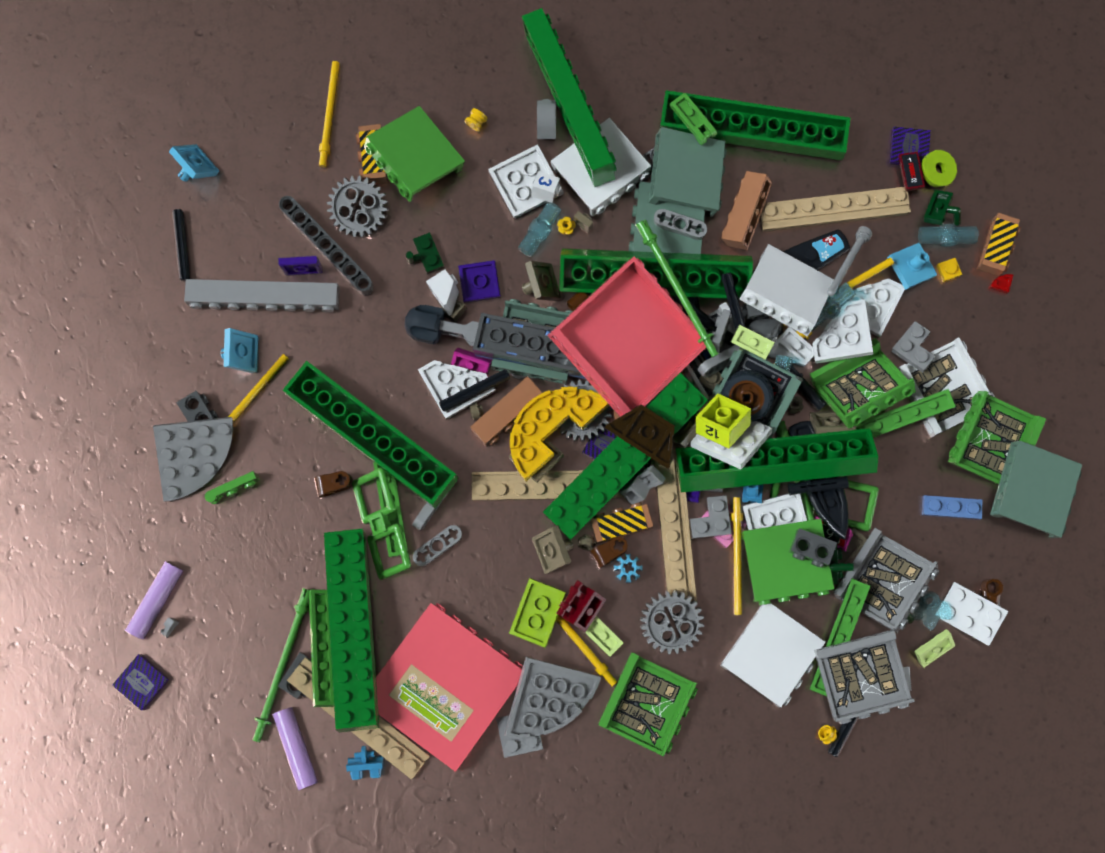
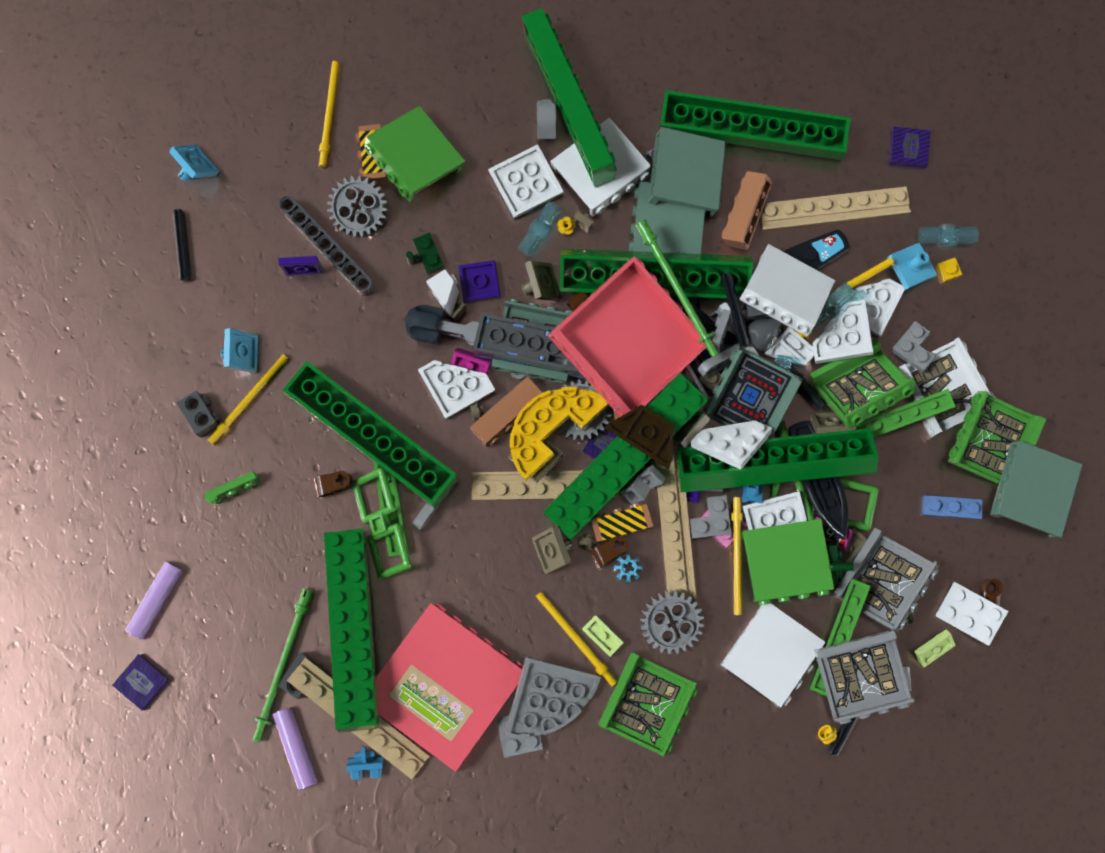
(170, 625): light grey tile -> none
(191, 454): light grey plate -> none
(262, 295): light grey brick -> none
(320, 649): bright green plate -> none
(445, 532): light grey beam -> none
(474, 390): black axle -> none
(476, 119): yellow wheel -> none
(537, 612): lime plate -> none
(545, 187): white brick -> none
(580, 606): dark red brick -> none
(665, 224): light grey beam -> none
(693, 118): bright green plate -> none
(723, 420): neon yellow brick -> none
(750, 383): wheel -> none
(752, 342): yellowish green plate -> none
(799, 406): dark tan plate -> none
(814, 542): dark grey brick -> none
(836, 483): black pin -> none
(862, 236): light grey piece -> none
(911, 171): tile -> none
(932, 612): clear light blue plate -> none
(940, 206): dark green plate -> none
(948, 166): lime tile -> none
(999, 244): brick -> none
(1002, 283): red tile -> none

